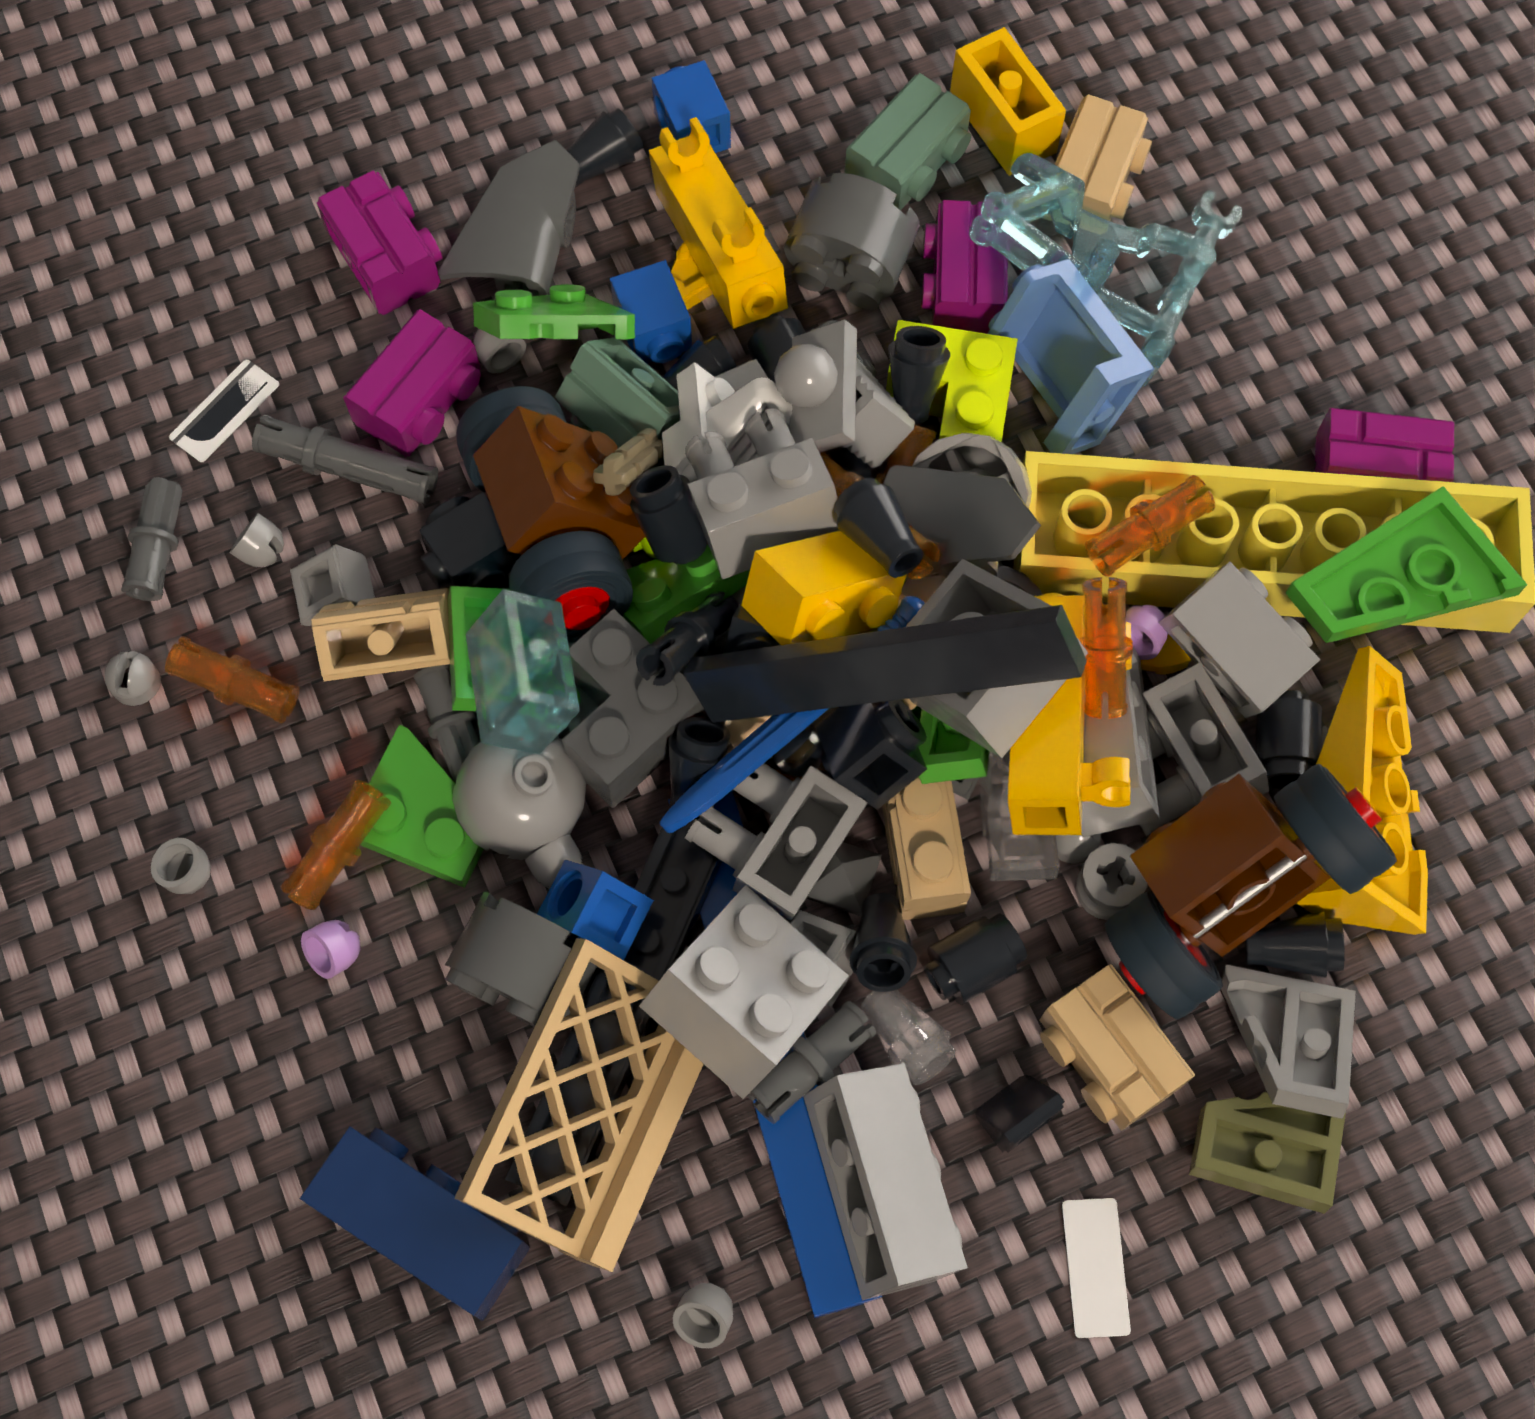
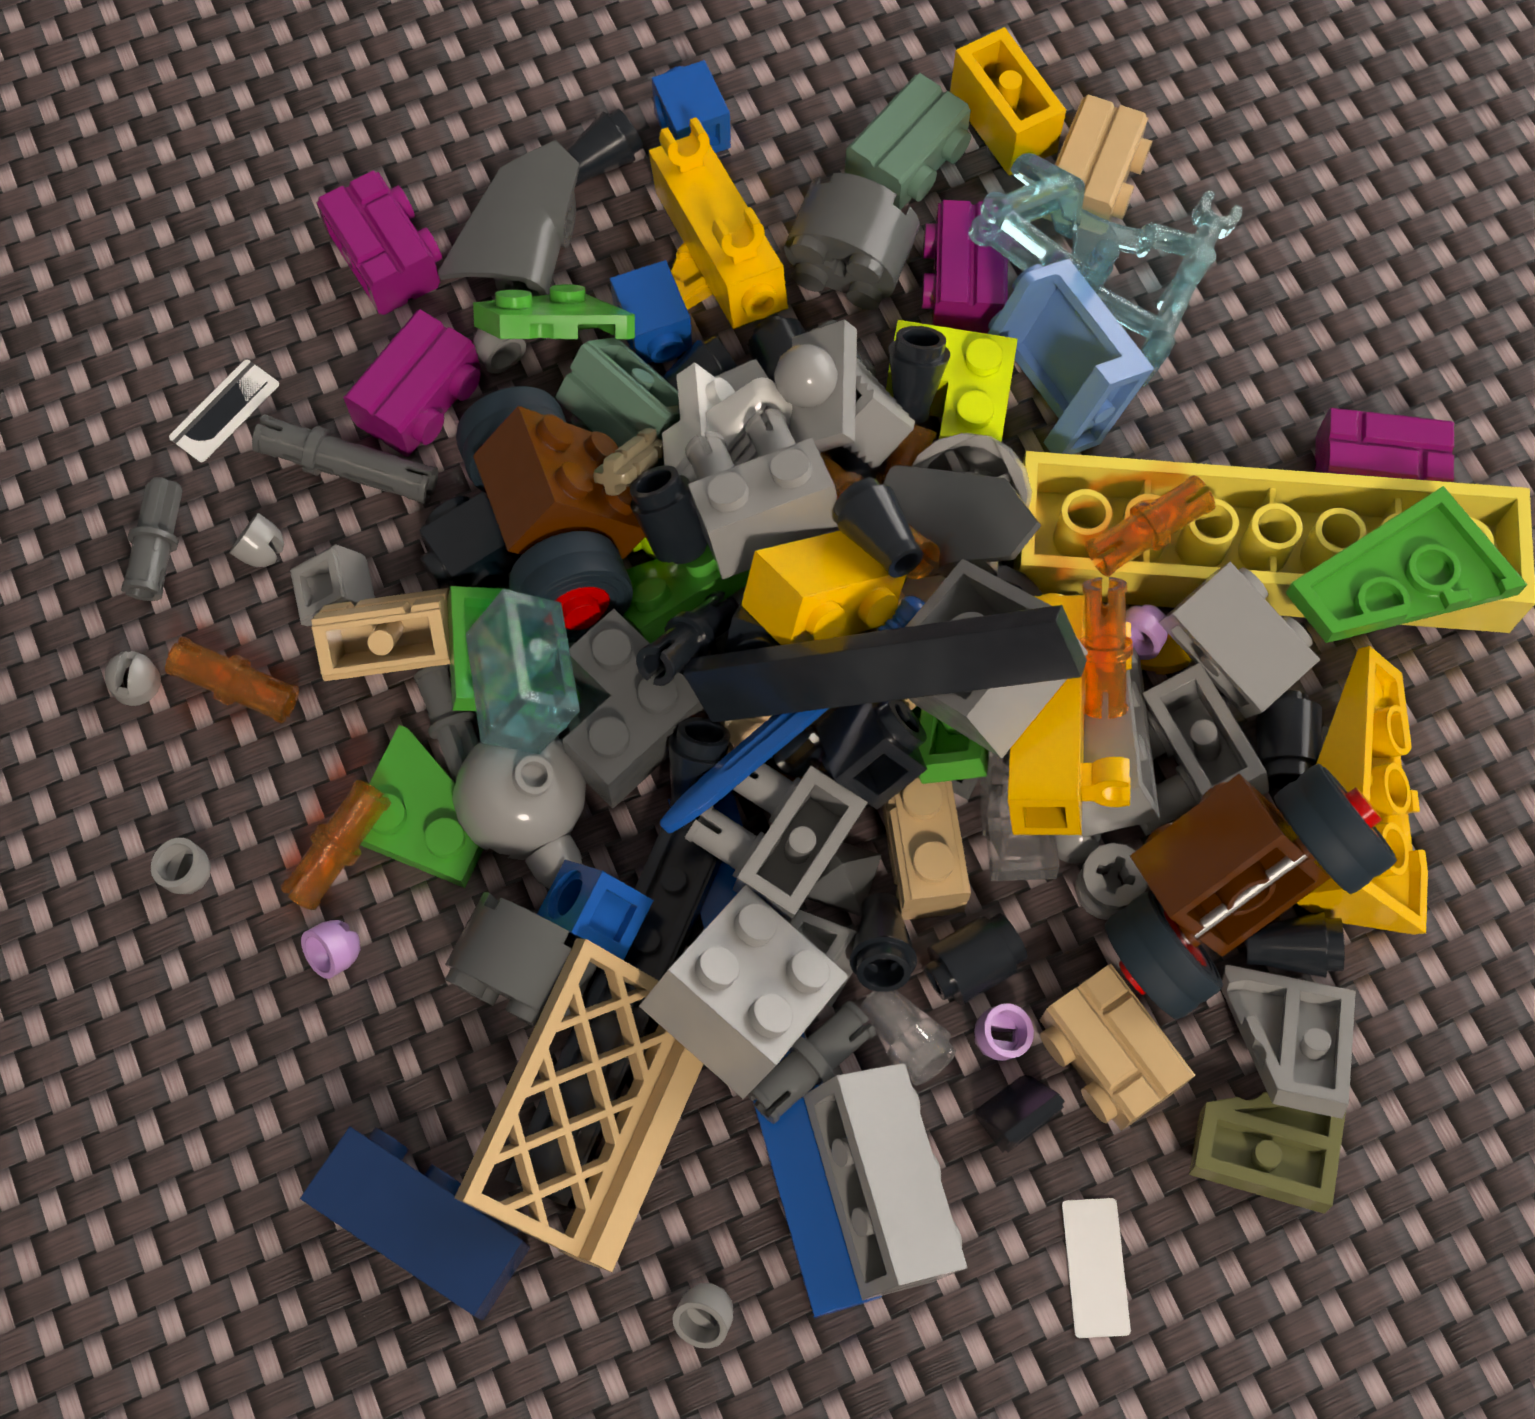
(1004, 1019): none -> lavender hinge

